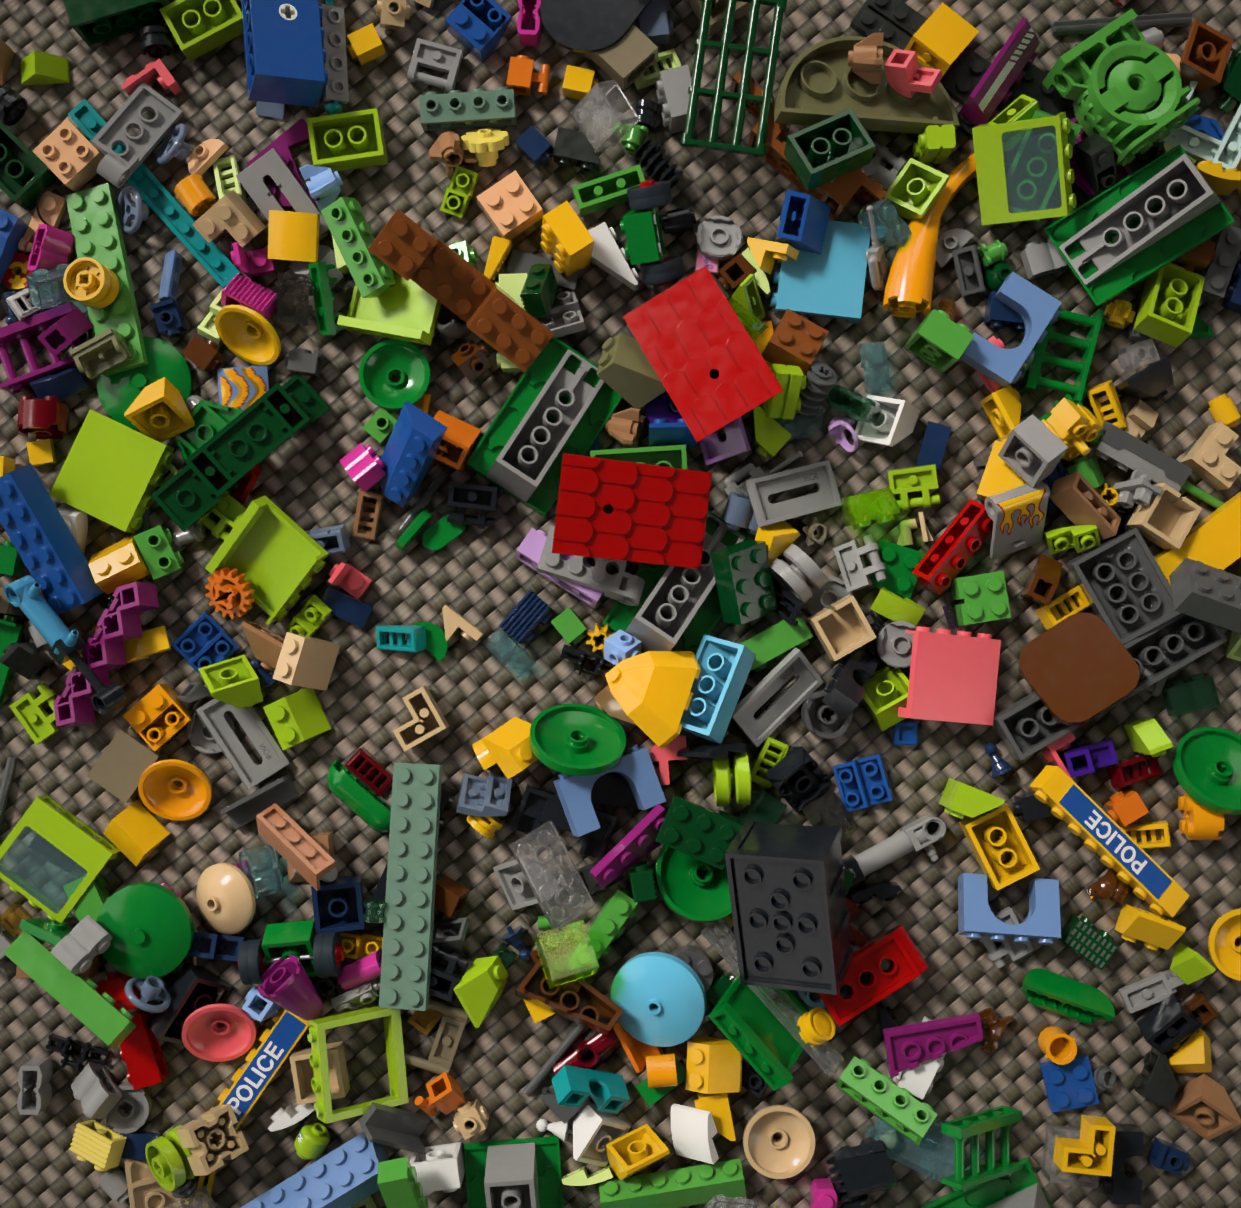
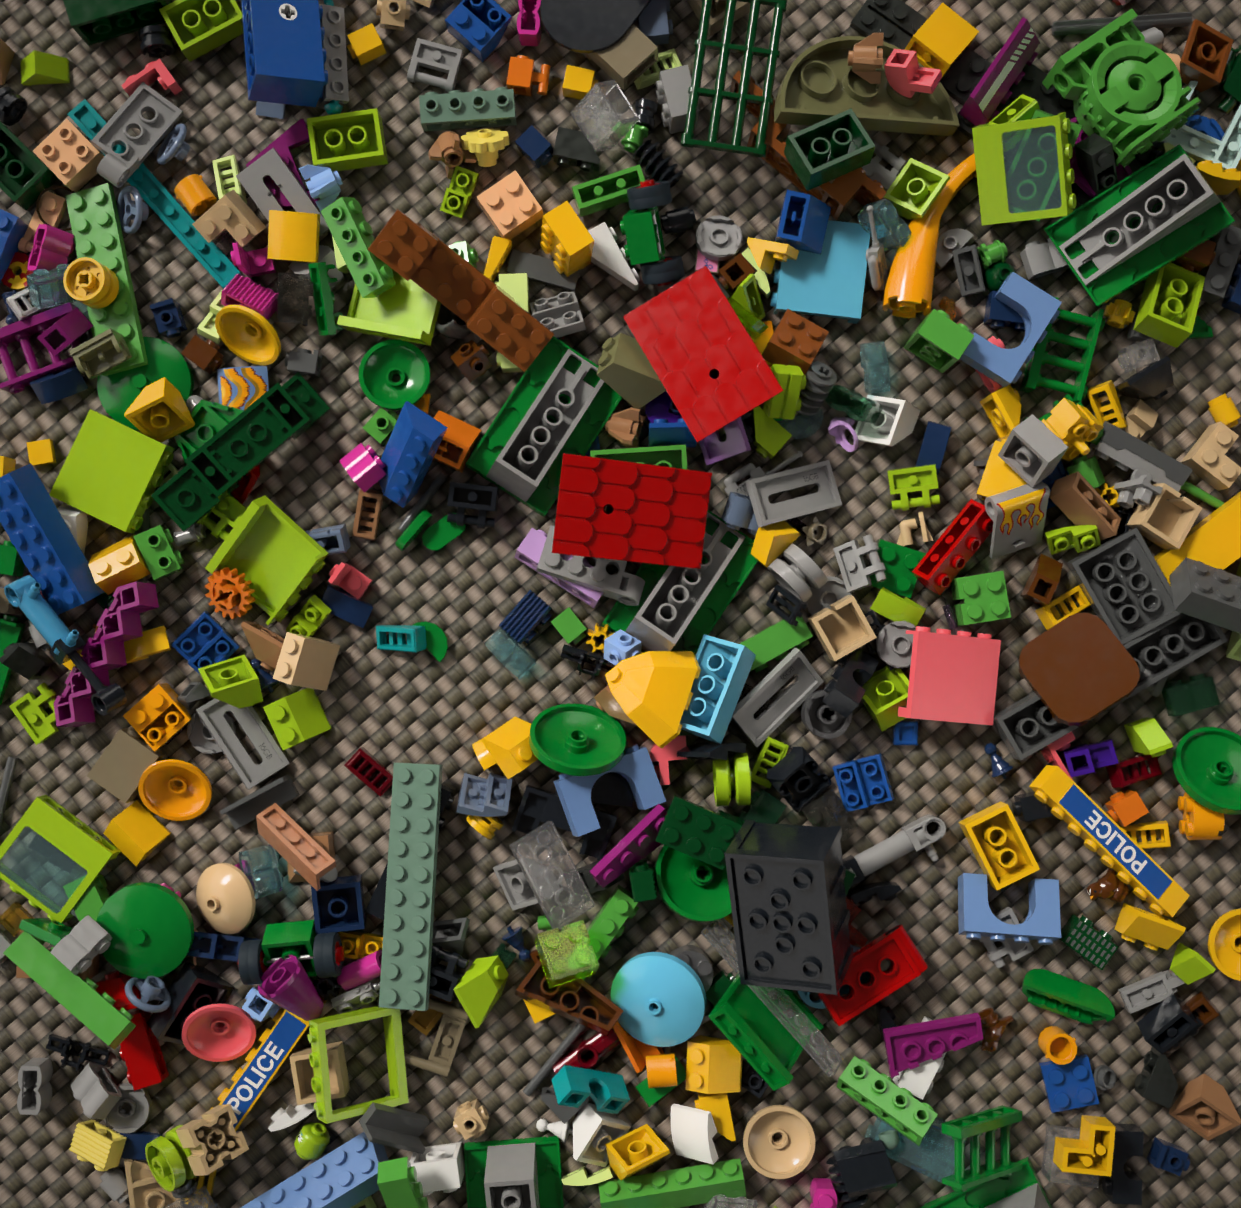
(43, 417): dark red brick -> none
(170, 276): medium blue slope -> none
(205, 155): light nougat plate -> none
(359, 797): green brick -> none
(374, 911): clear green wheel -> none
(426, 719): tan brick -> none
(444, 1094): orange brick -> none
(450, 896): reddish brown brick -> none
(454, 621): tan slope -> none
(539, 290): dark green brick -> none
(744, 581): dark green brick -> none
(816, 1026): yellow wheel -> none
(869, 506): clear neon green slope -> none
(935, 144): lime brick -> none
(966, 800): lime slope -> none
(1193, 1055): yellow slope -> none

